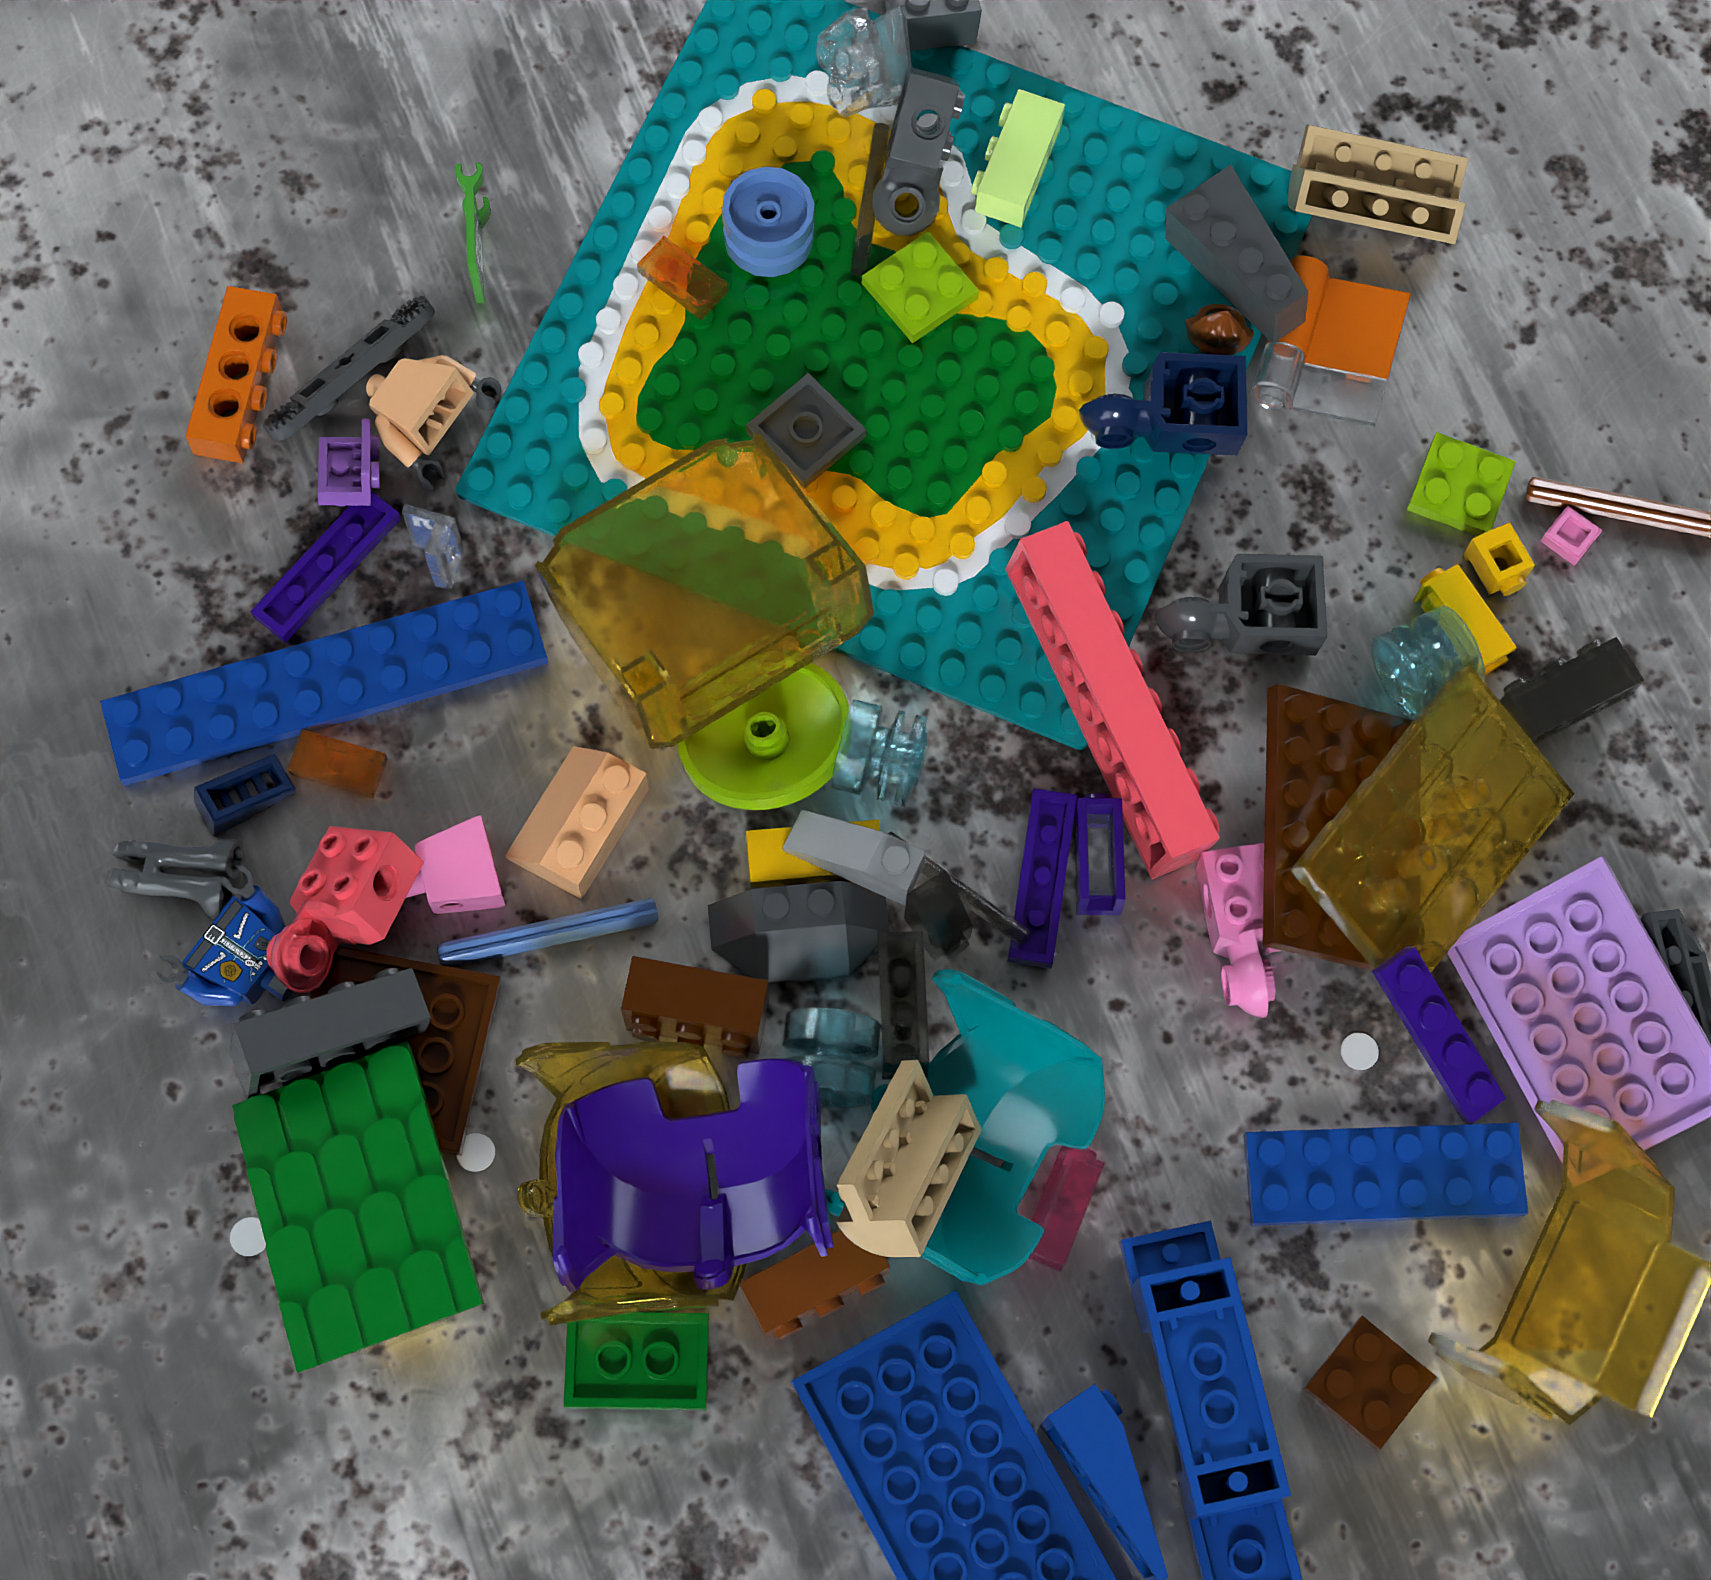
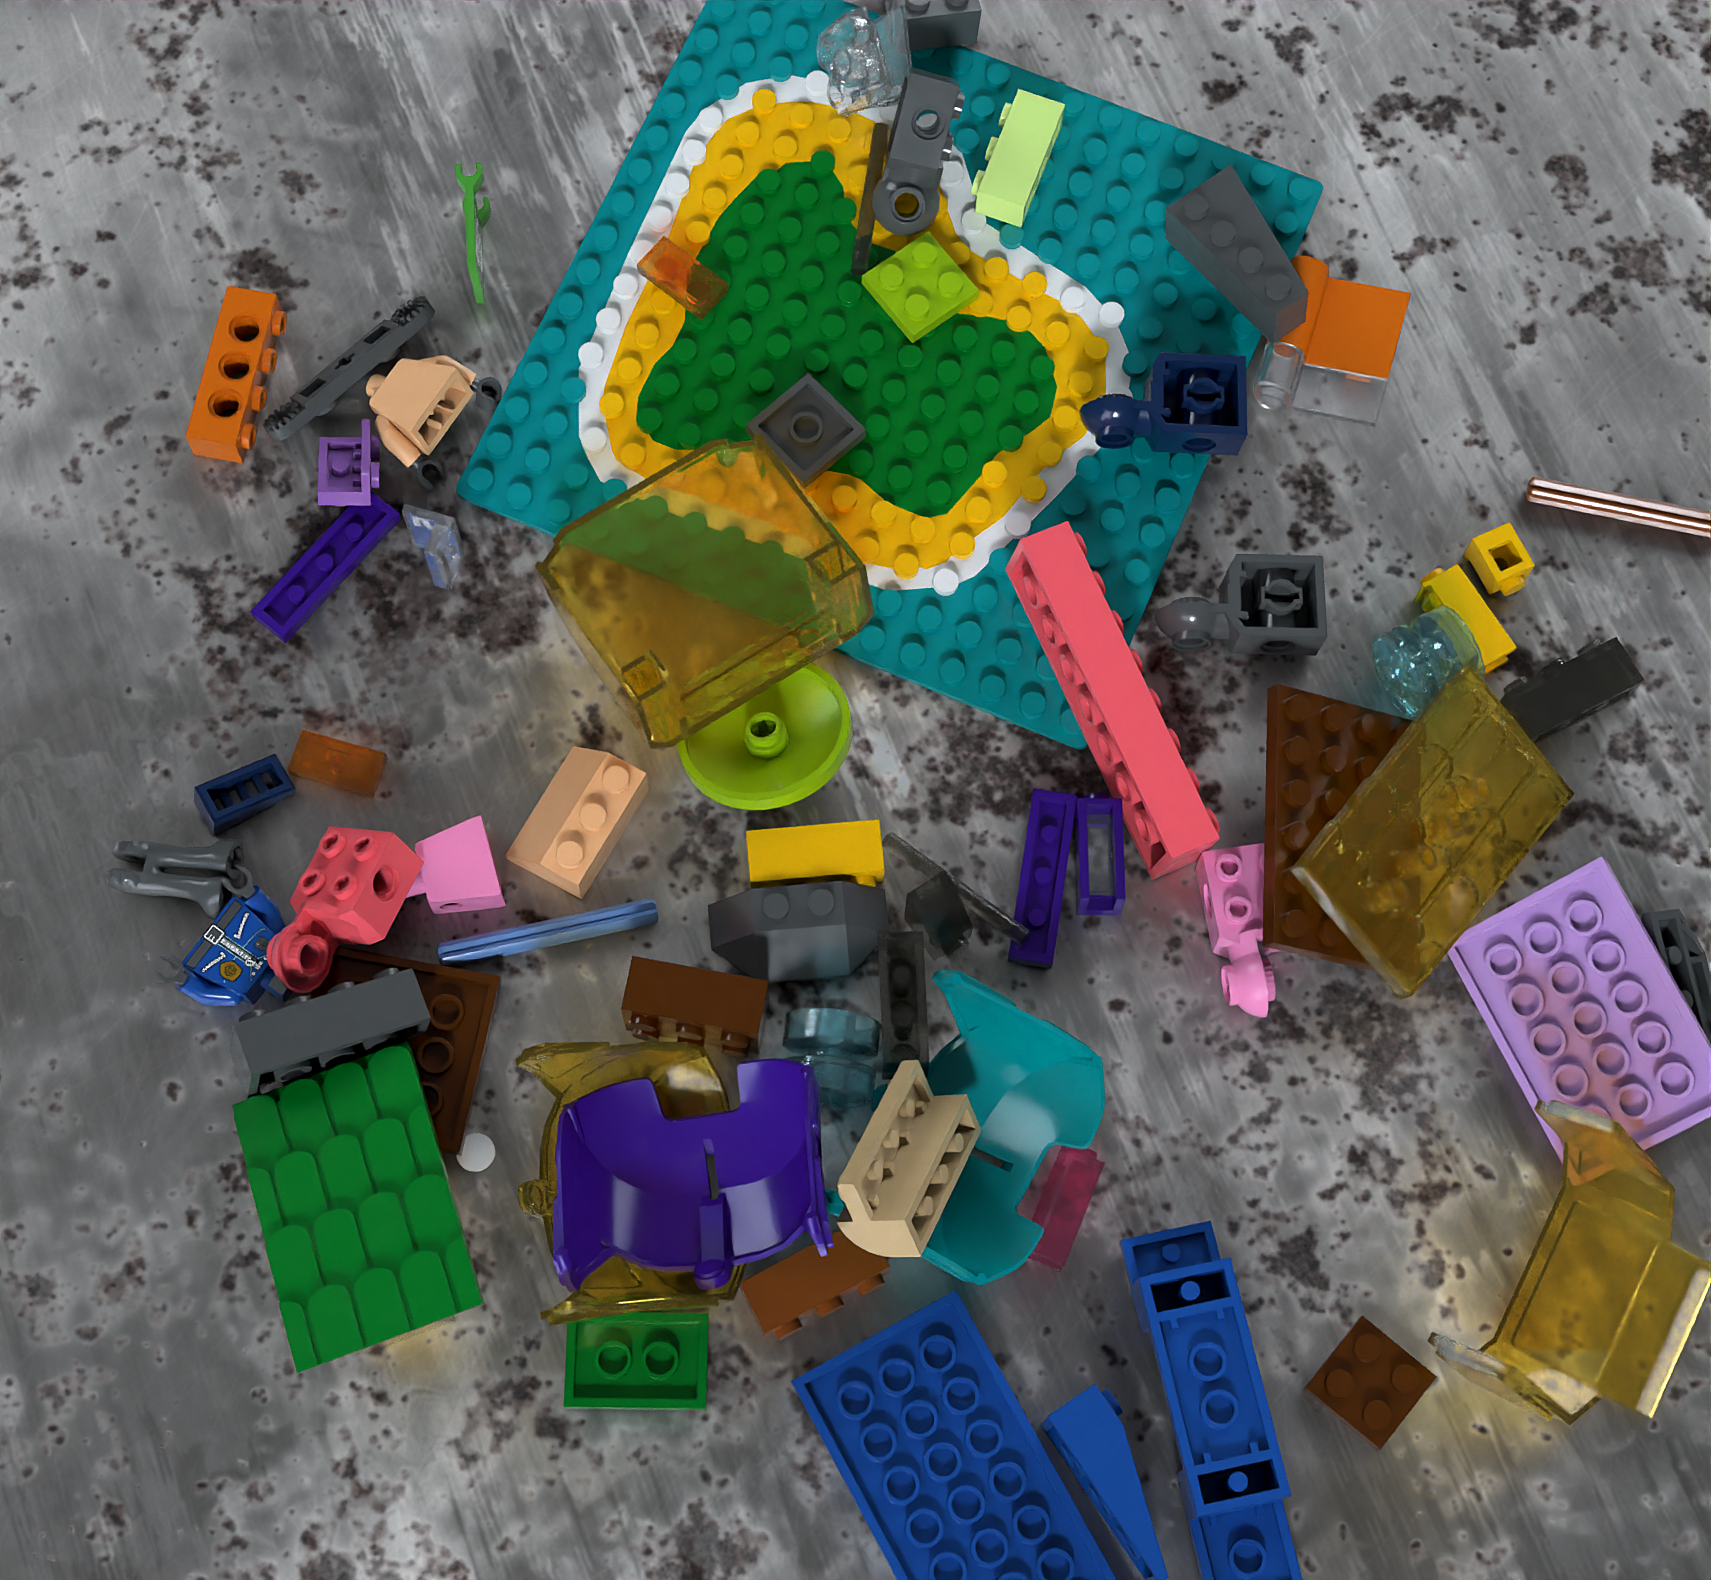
(247, 1237): white sticker -> none
(323, 682): blue plate -> none
(768, 221): medium blue wheel -> none
(857, 854): light grey slope -> none
(879, 752): clear light blue wheel -> none
(1219, 332): dark orange piece -> none
(1359, 1051): white sticker -> none
(1378, 184): tan brick -> none
(1385, 1174): blue plate -> none
(1439, 1034): dark purple plate -> none
(1461, 485): lime plate -> none
(1571, 535): bright pink tile -> none

